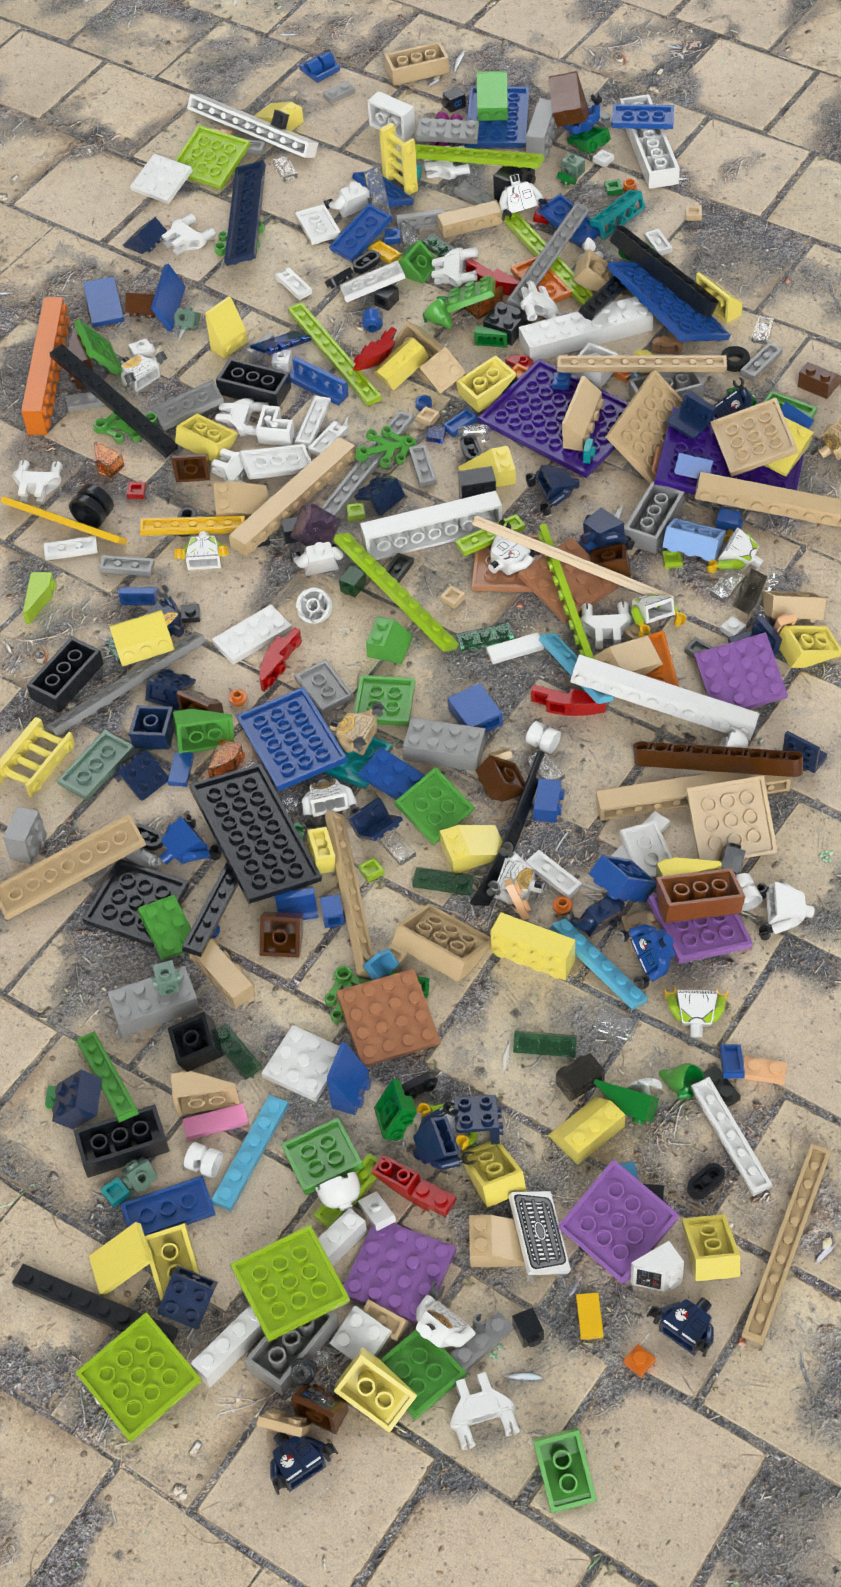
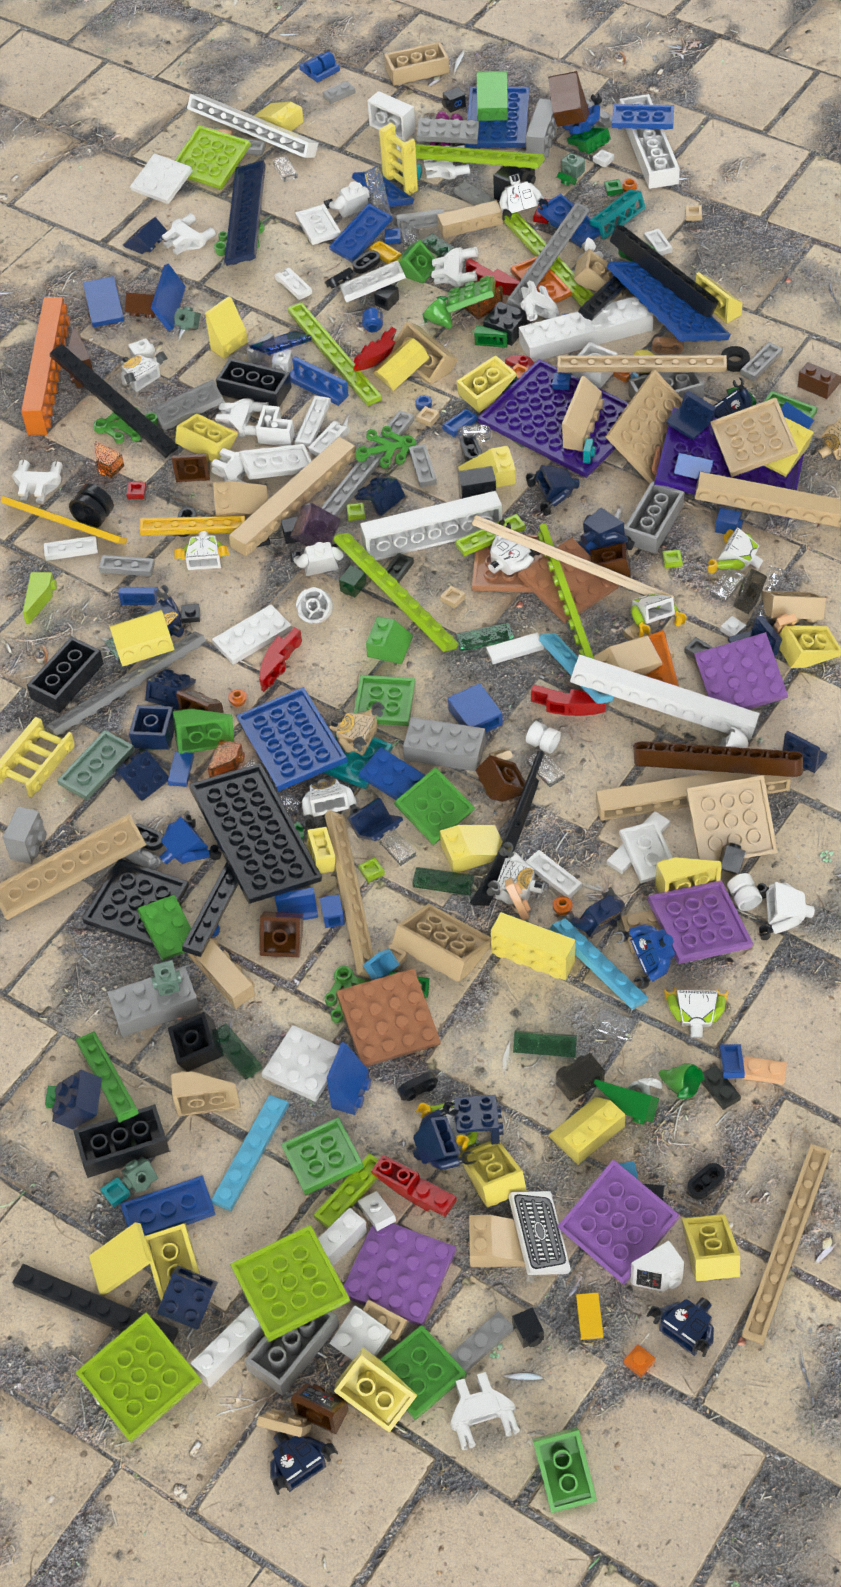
(83, 401): light grey plate -> none
(98, 348): bright green plate -> none
(205, 1160): white wheel -> none
(215, 1121): bright pink tile -> none
(280, 119): black plate -> none
(304, 1370): clear piece -> none
(324, 687): light grey tile -> none
(339, 1191): white cylinder -> none
(394, 1111): green plate -> none
(436, 434): clear blue tile -> none
(441, 1324): white torso -> none
(442, 371): tan brick -> none
(547, 800): blue brick -> none
(606, 626): white connector -> none
(622, 879): blue brick -> none
(694, 539): light blue brick -> none
(699, 895): dark orange slope -> none
(731, 1136): white tile -> none
(762, 330): clear plate -> none

